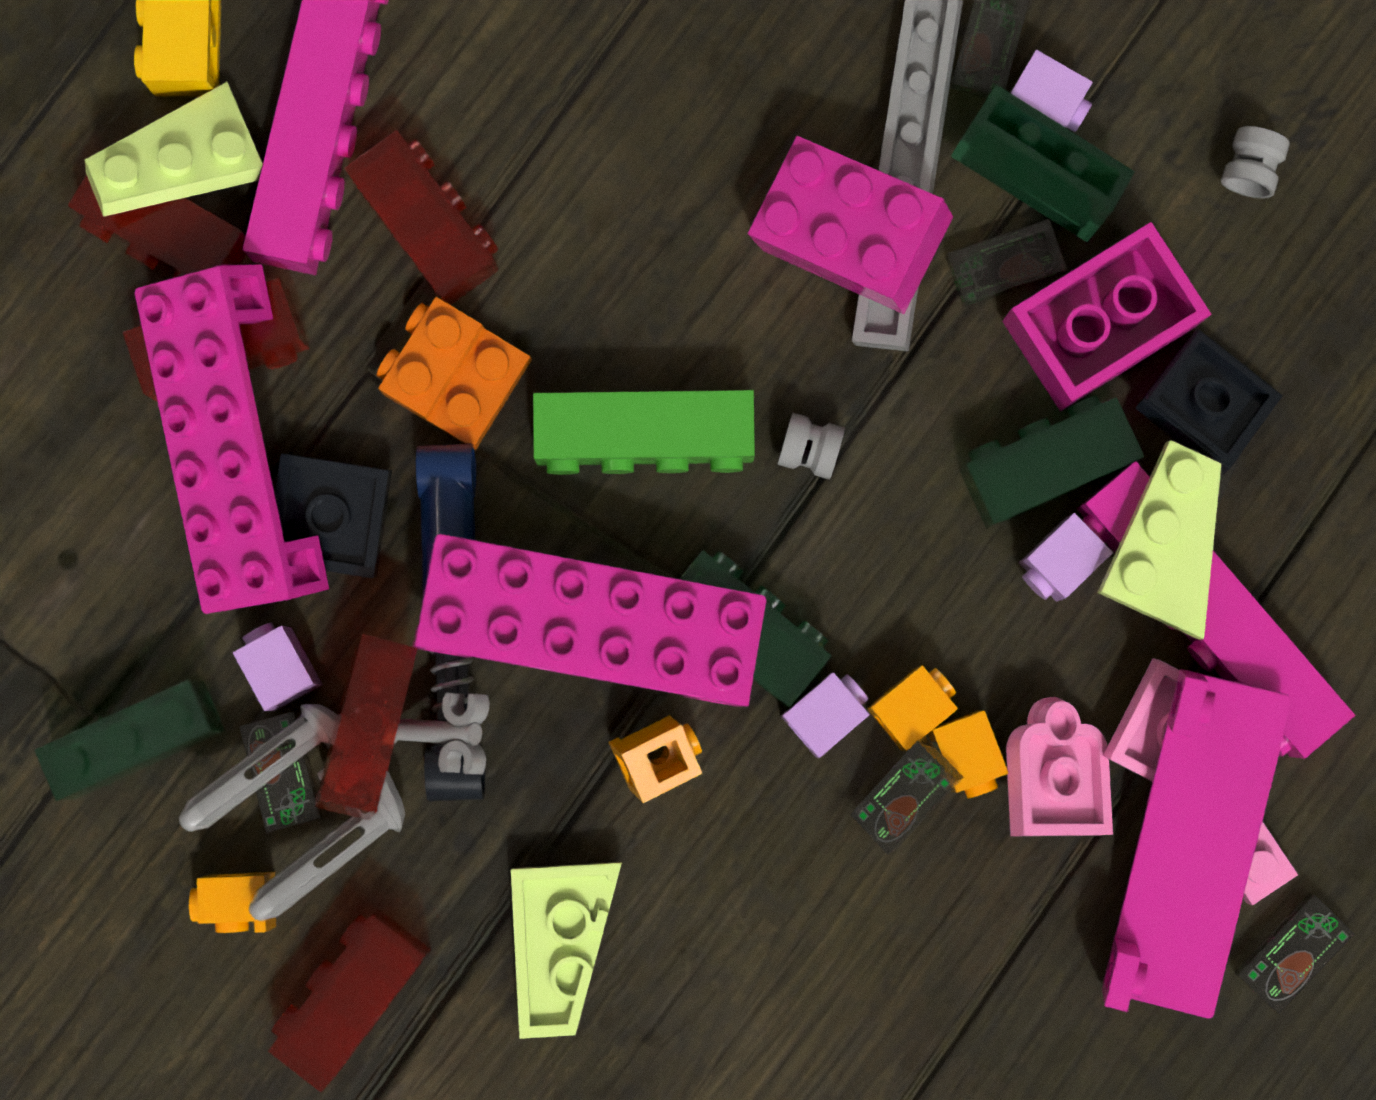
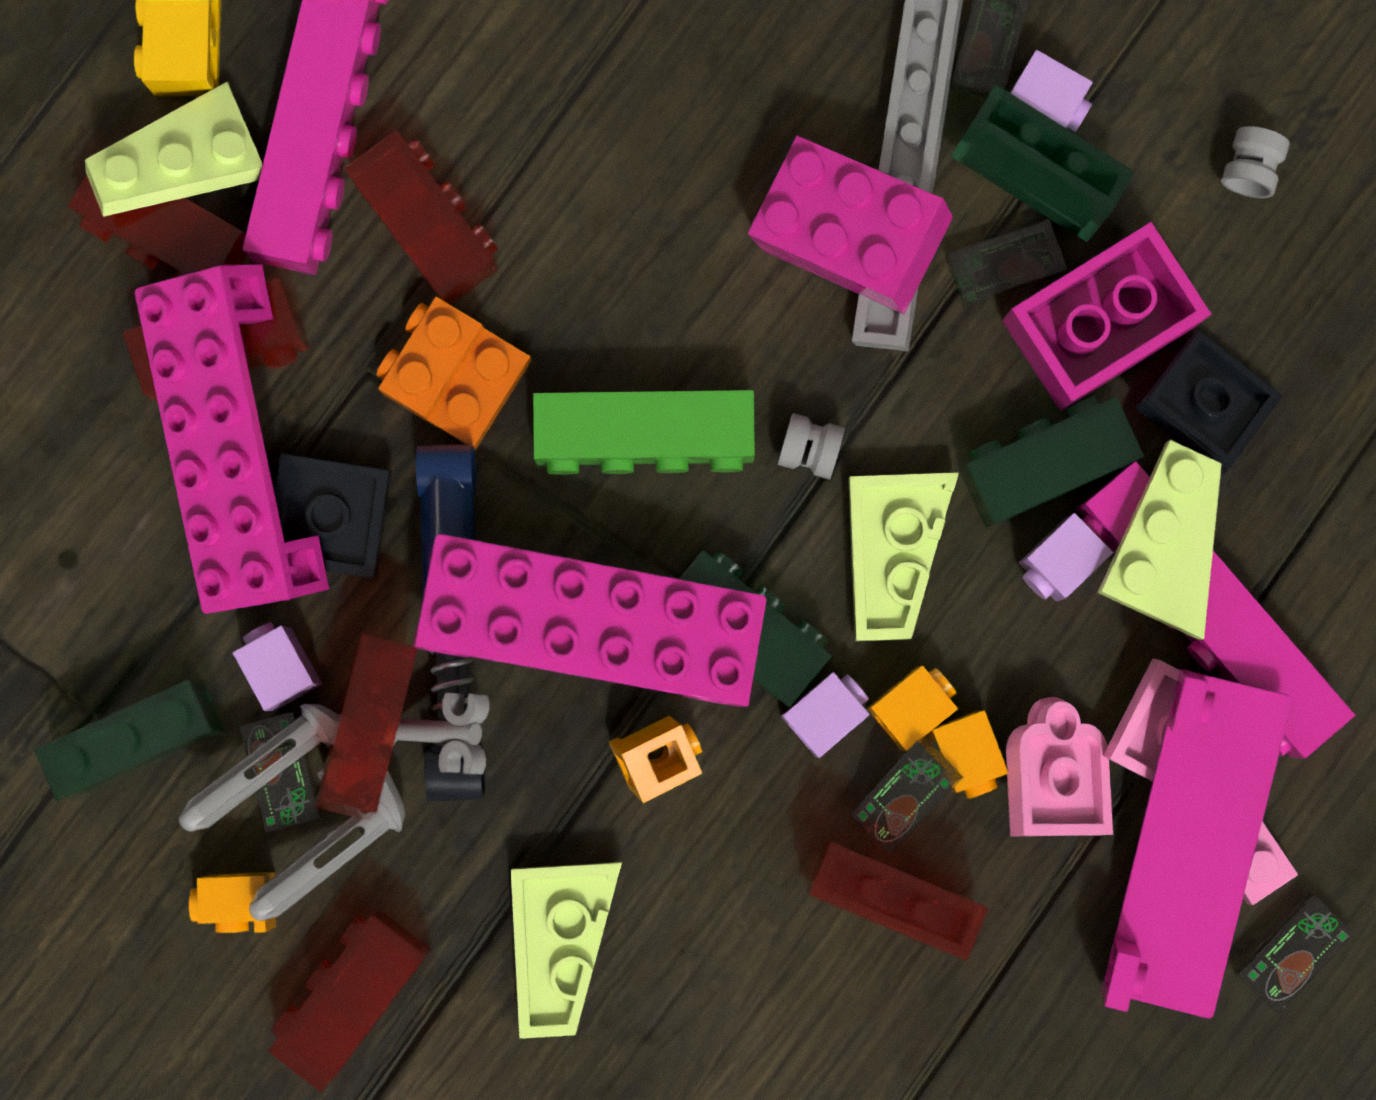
(893, 547): none -> yellowish green wing
(896, 899): none -> clear red brick

